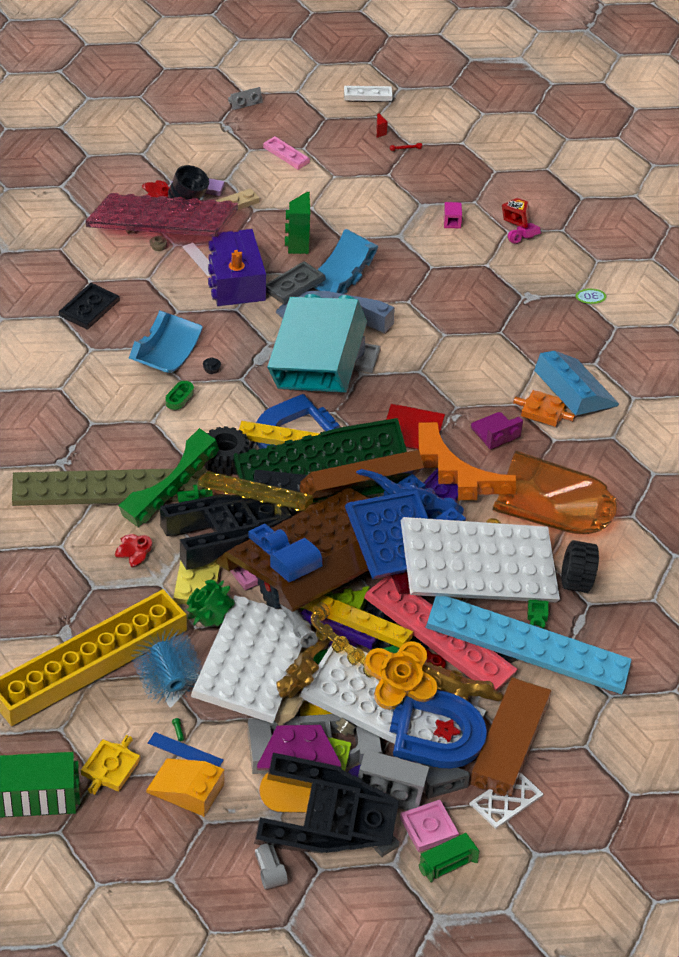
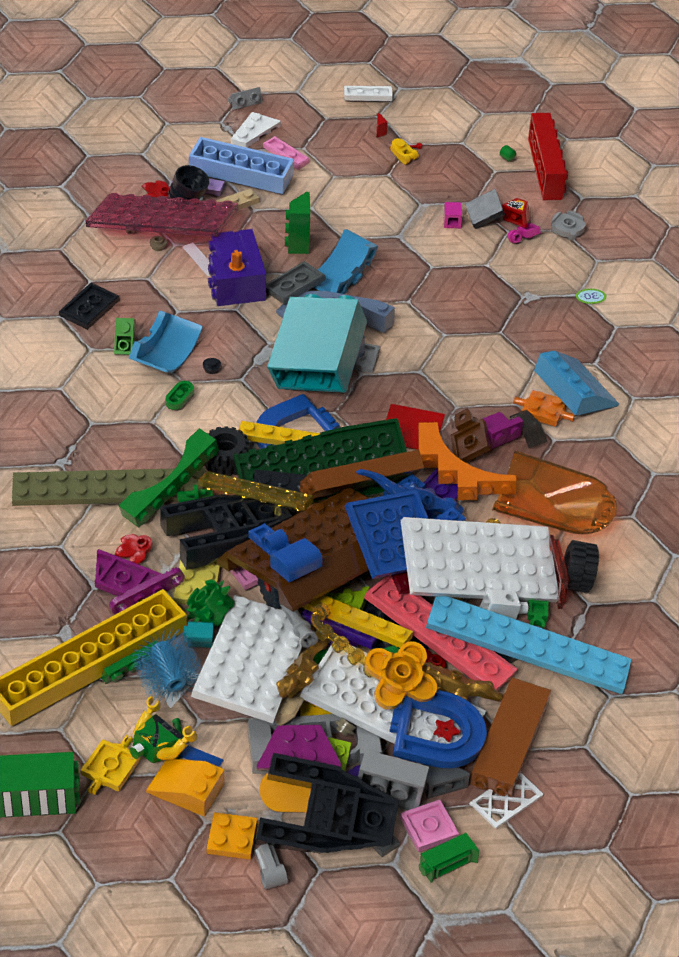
(118, 574): none -> magenta wing
(118, 669): none -> green plate
(124, 335): none -> bright green slope
(146, 589): none -> magenta plate
(158, 739): none -> torso
(200, 634): none -> teal brick
(232, 835): none -> light orange plate
(242, 165): none -> light blue brick
(253, 128): none -> white wing
(400, 147): none -> yellow plate
(469, 429): none -> reddish brown plate
(485, 208): none -> tile
(504, 603): none -> white torso
(507, 153): none -> green piece
(531, 429): none -> clear smoke slope
(547, 156): none -> red brick
(560, 570): none -> clear red piece
(561, 227): none -> light grey plate

